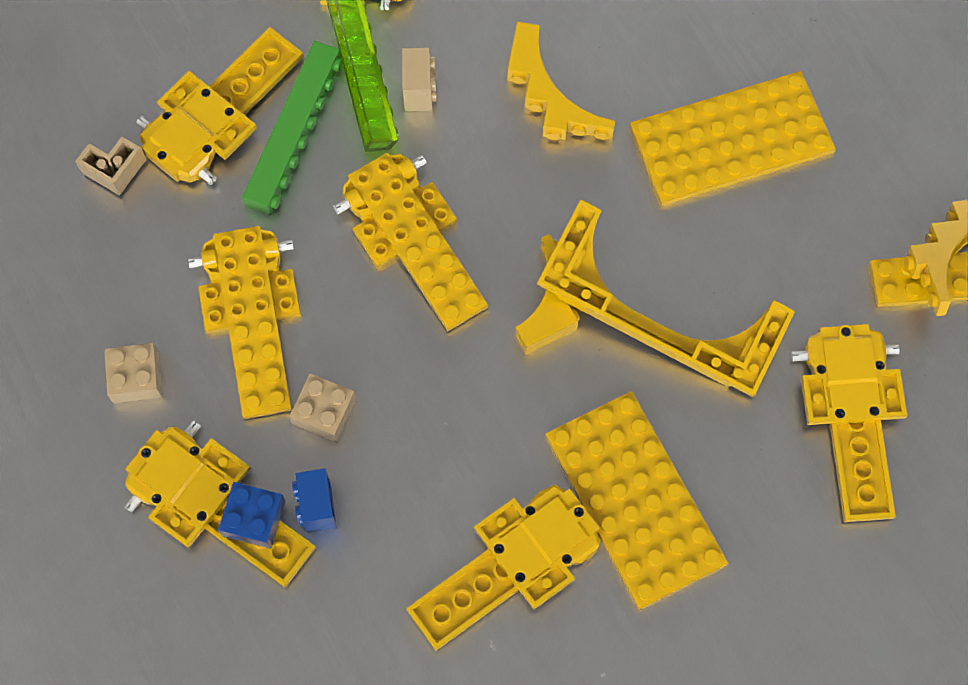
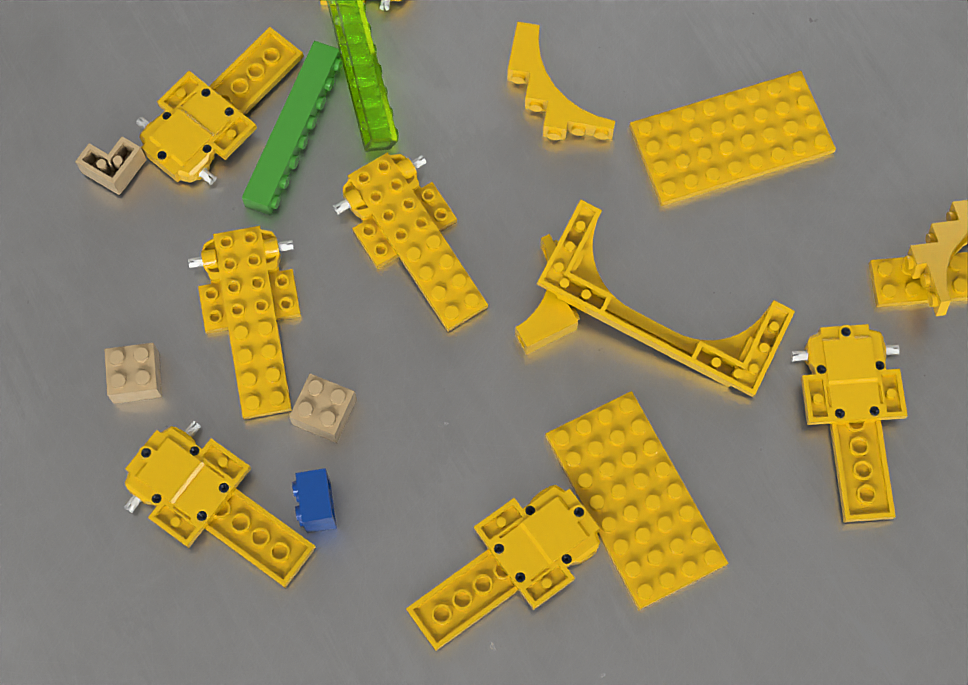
(252, 515): blue brick -> none
(418, 79): tan brick -> none

